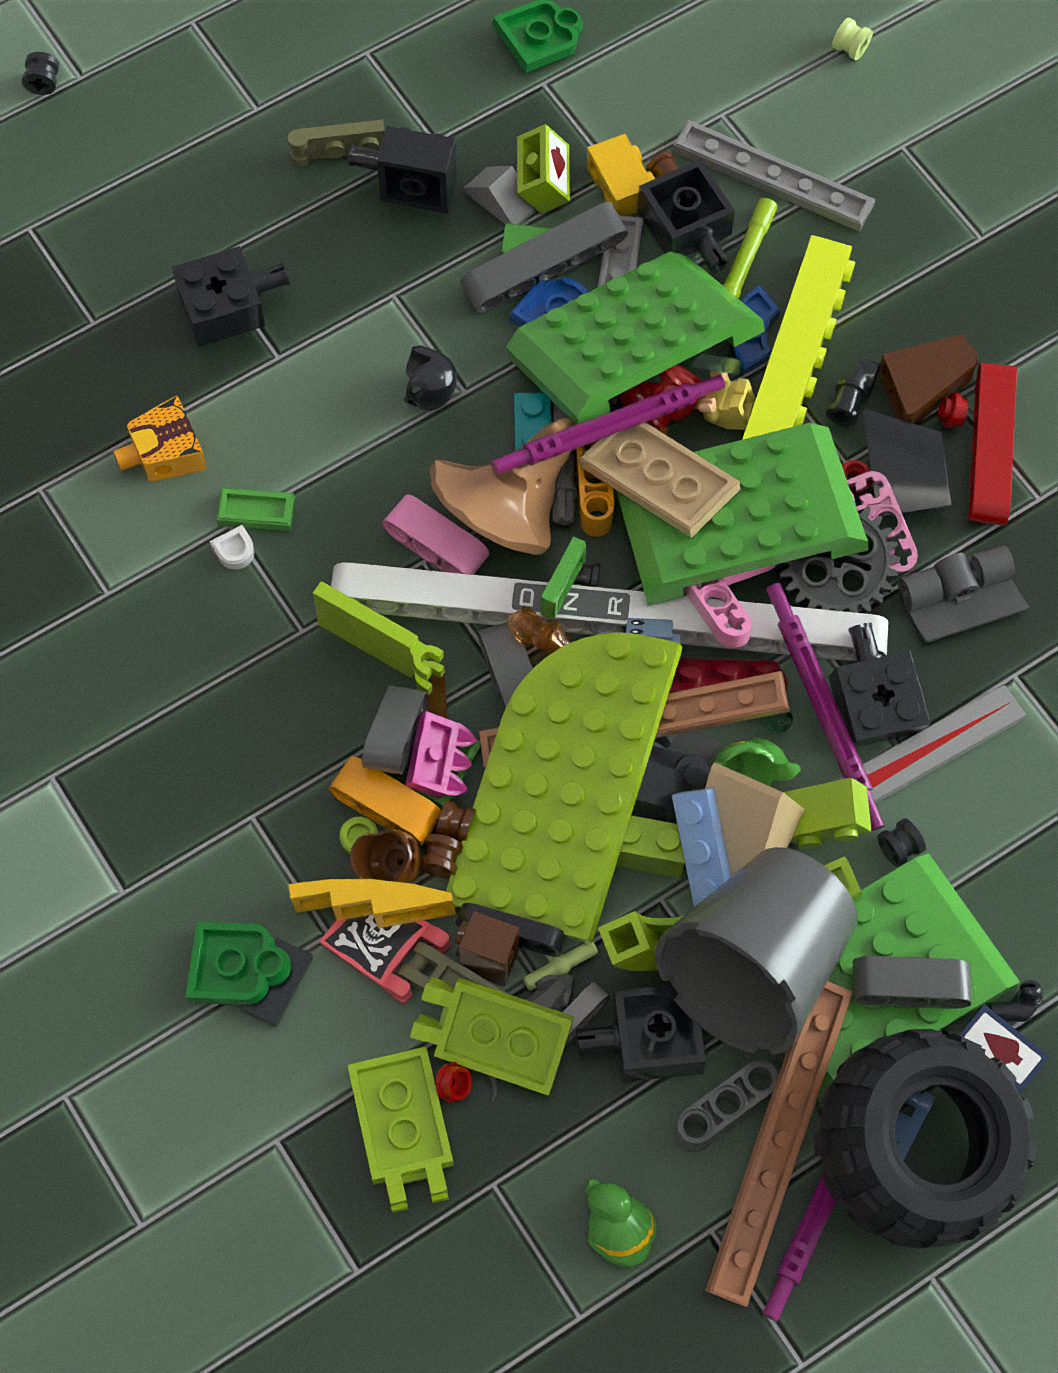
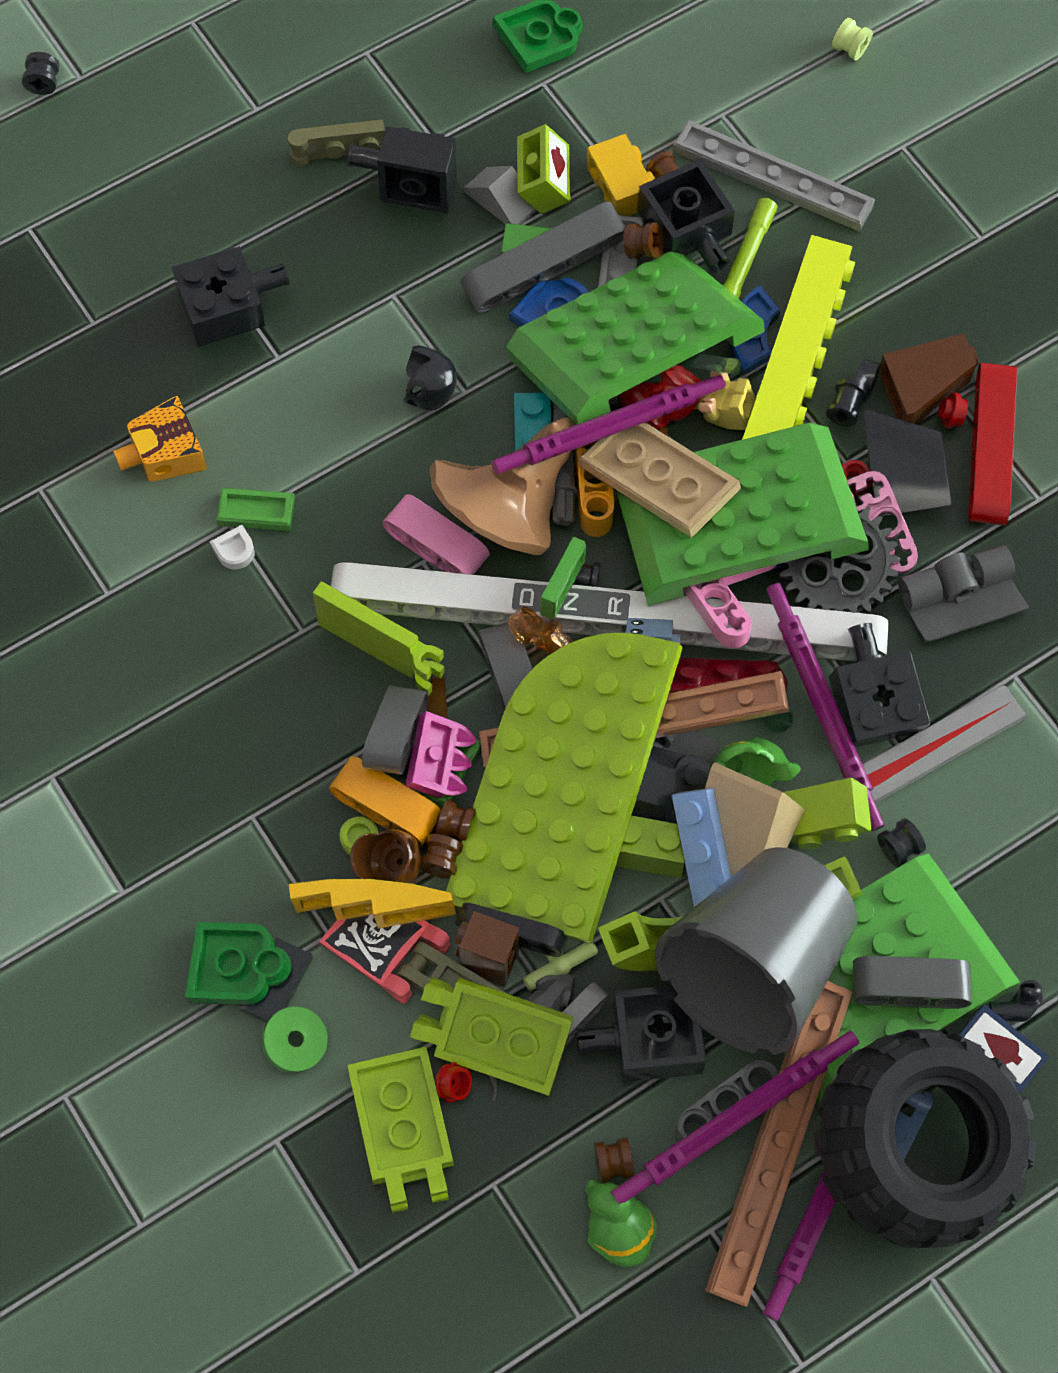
(276, 1044): none -> bright green piece
(614, 1160): none -> reddish brown wheel
(643, 240): none -> reddish brown wheel
(735, 1117): none -> magenta axle

